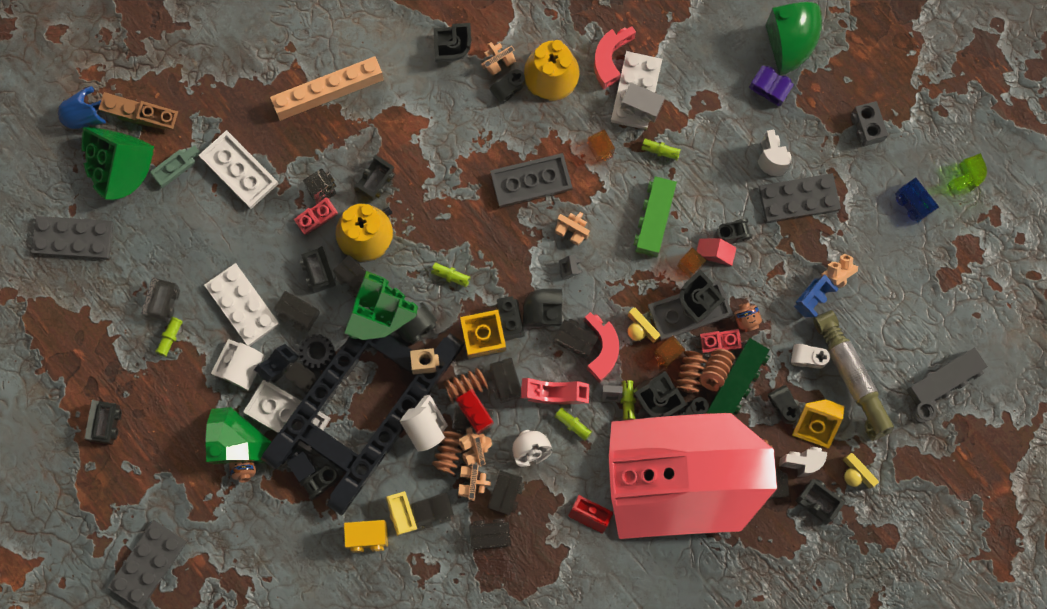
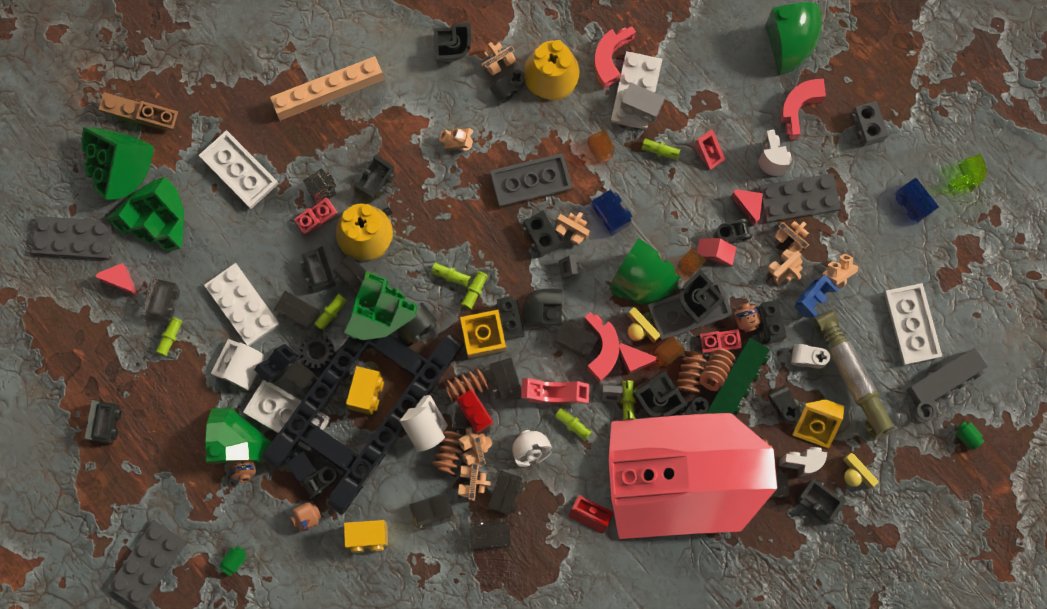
(77, 114): blue hair -> none
(118, 277): none -> coral slope
(152, 215): none -> green brick
(175, 166): sand green hinge -> none
(233, 560): none -> green brick
(305, 516): none -> nougat head
(330, 312): none -> lime pin
(365, 390): none -> yellow brick
(401, 513): light yellow tile -> none
(417, 355): tan brick -> none
(456, 139): none -> light nougat hips
(474, 290): none -> lime pin
(545, 232): none -> pearl dark grey brick
(612, 212): none -> clear blue brick
(635, 359): none -> coral slope
(644, 276): none -> green brick
(655, 216): bright green brick -> none
(709, 149): none -> coral slope
(749, 204): none -> coral slope
(771, 85): dark purple brick -> none
(772, 327): none -> pearl dark grey window
(785, 231): none -> light nougat hips
(789, 269): none -> light nougat hips
(805, 93): none -> coral arch
(913, 324): none -> white plate
(969, 435): none -> green brick

